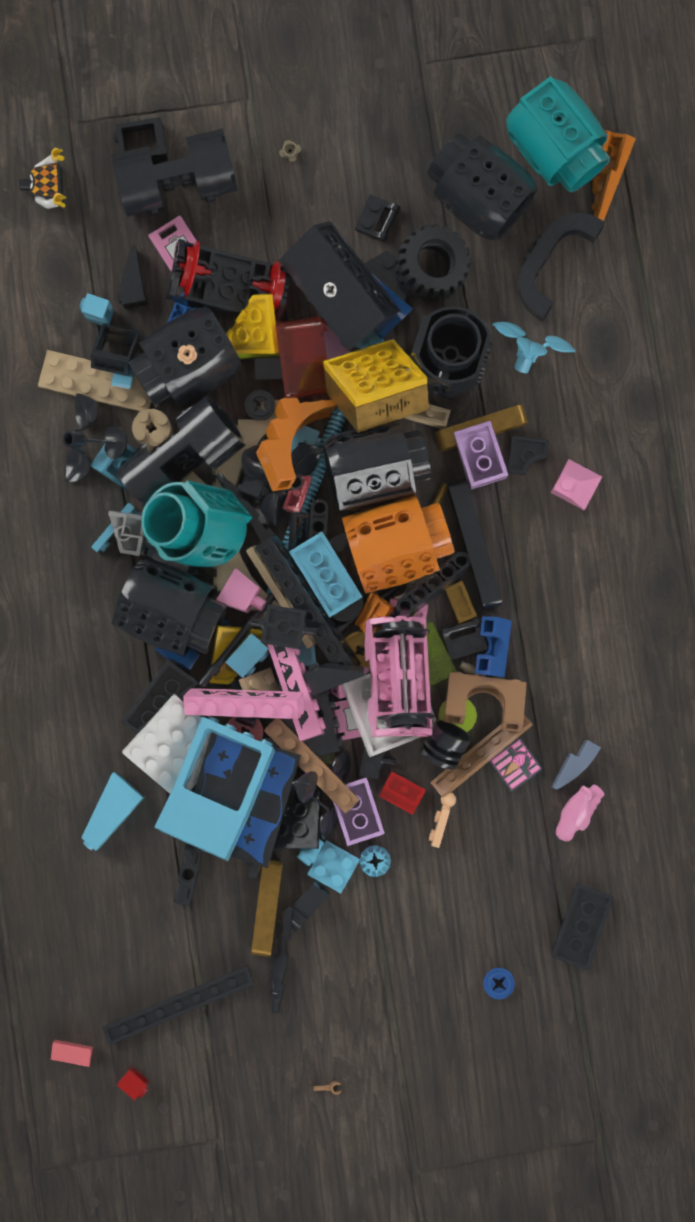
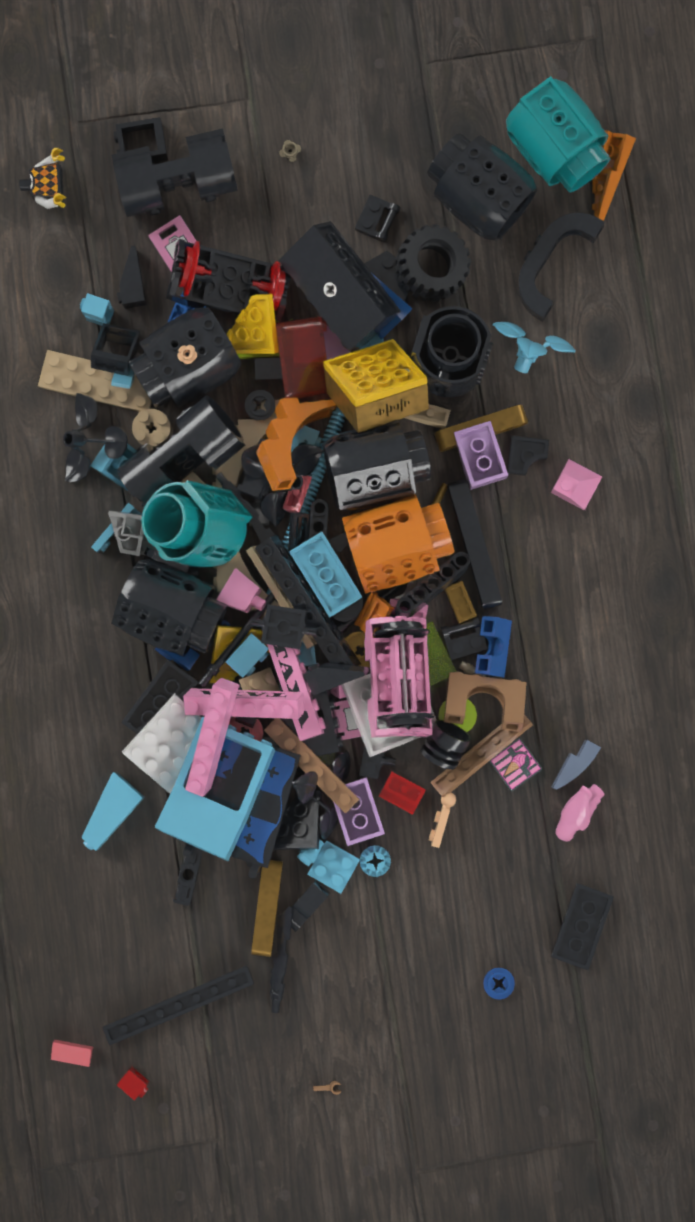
(212, 736): none -> bright pink brick

